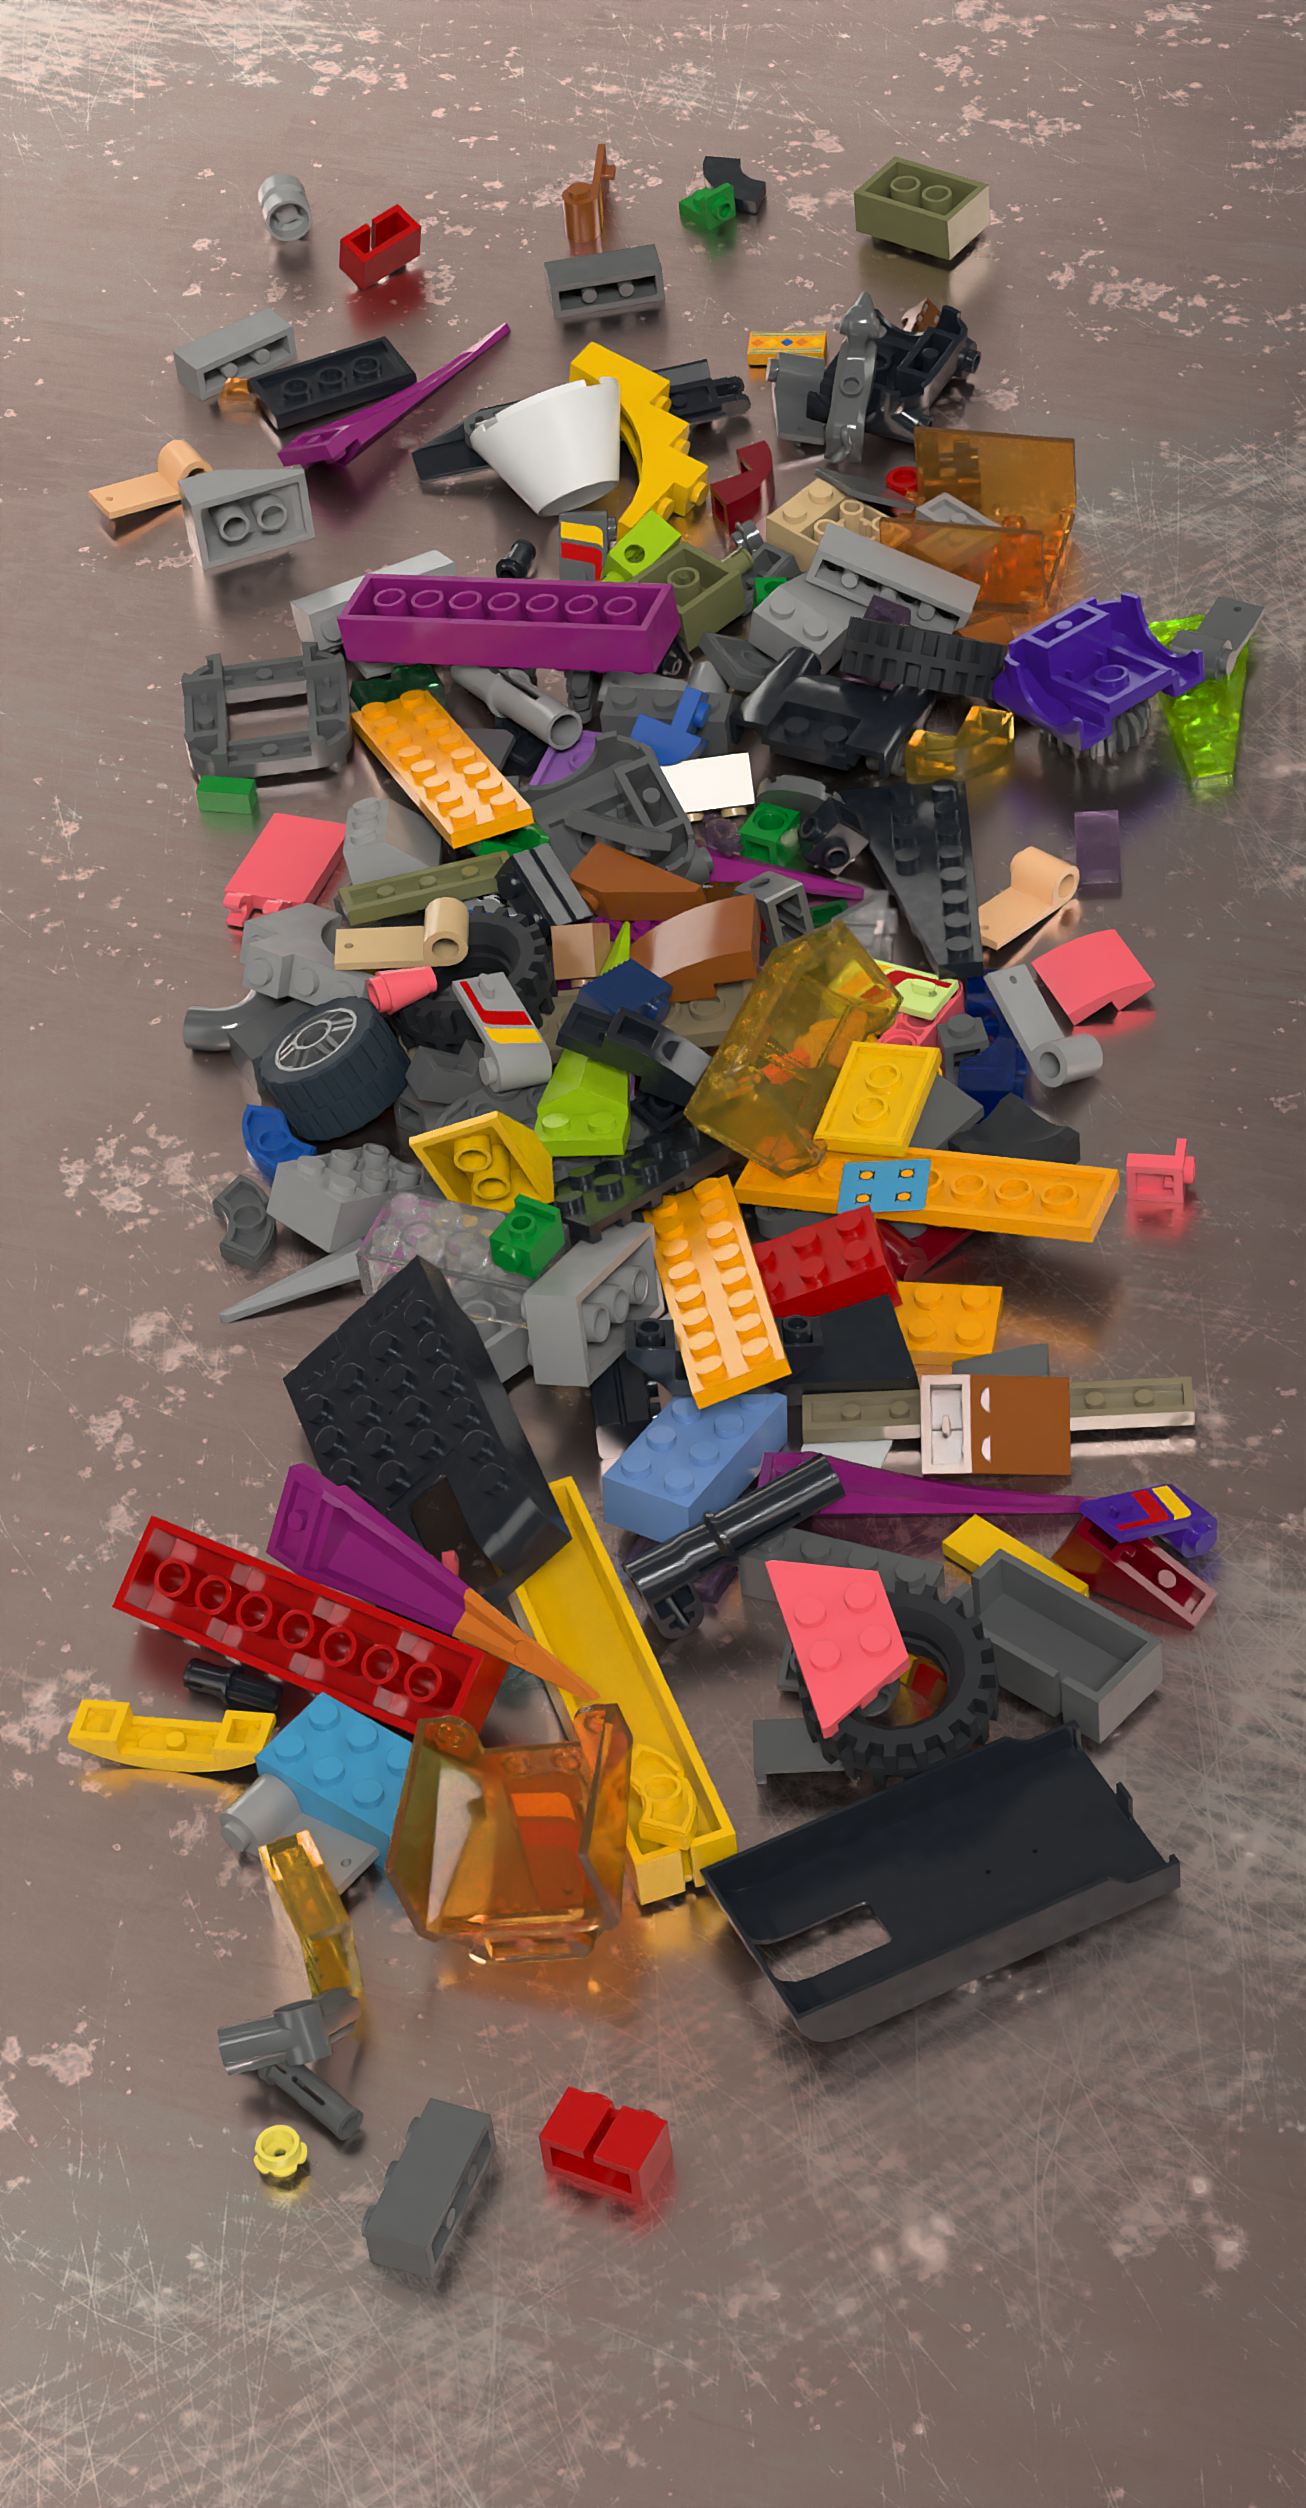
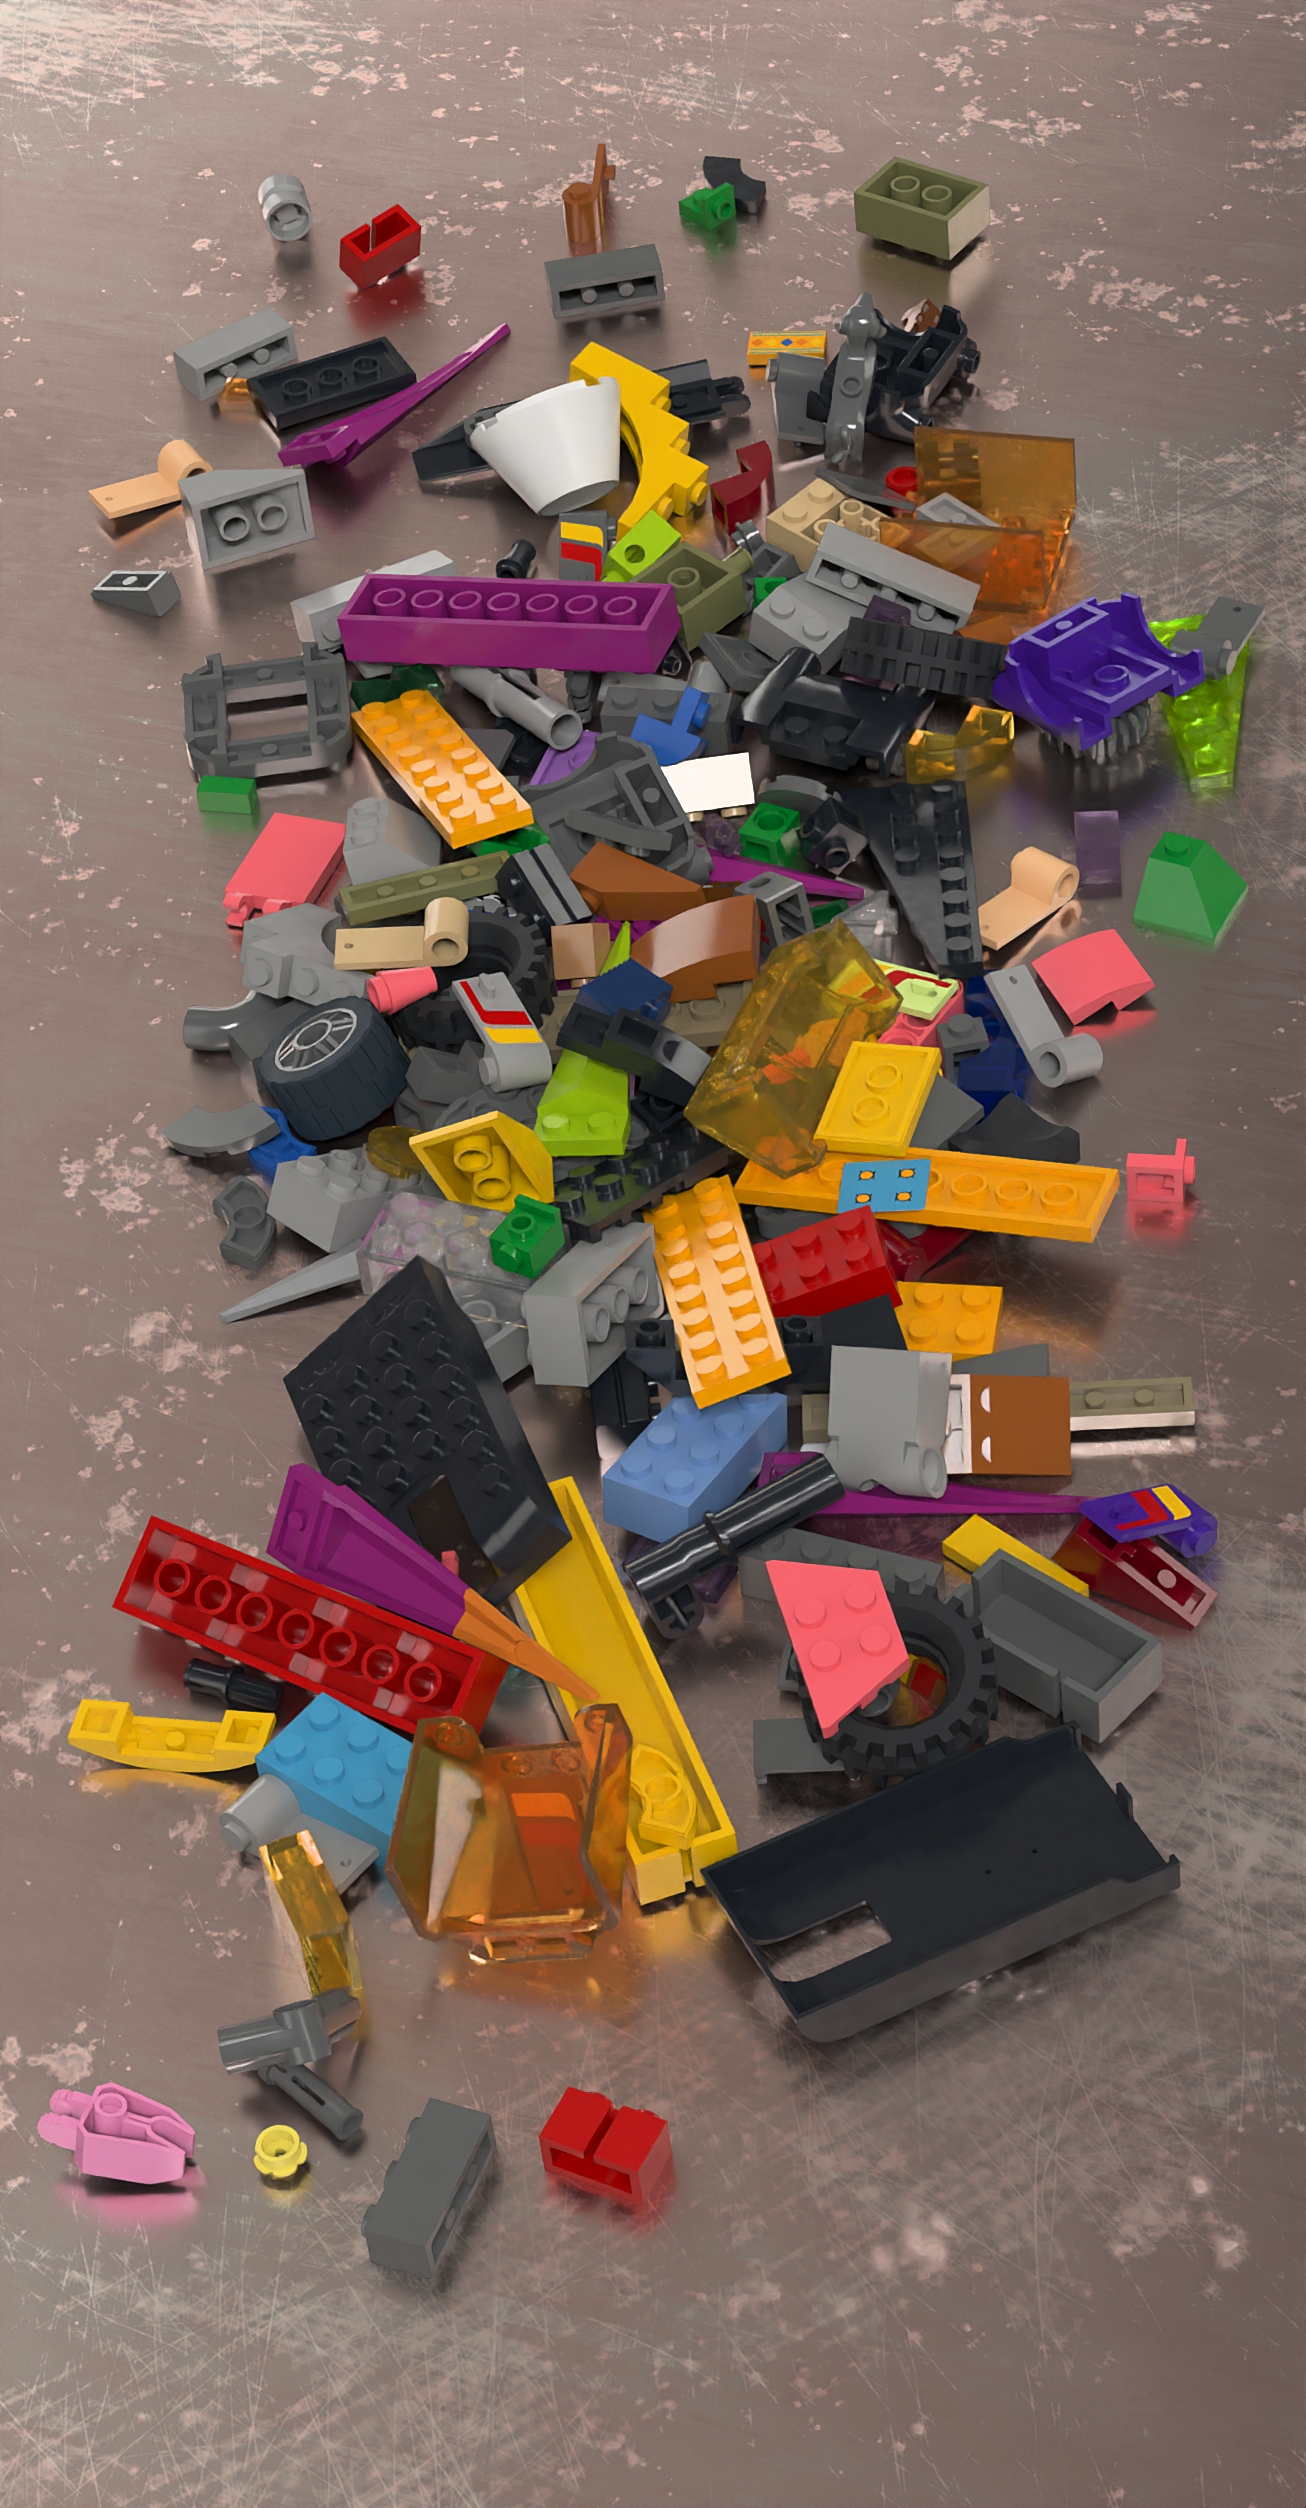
(119, 2134): none -> bright pink hinge
(139, 591): none -> dark grey slope
(212, 1132): none -> tile
(390, 1150): none -> clear yellow tile
(889, 1419): none -> light grey piece
(1188, 890): none -> green slope

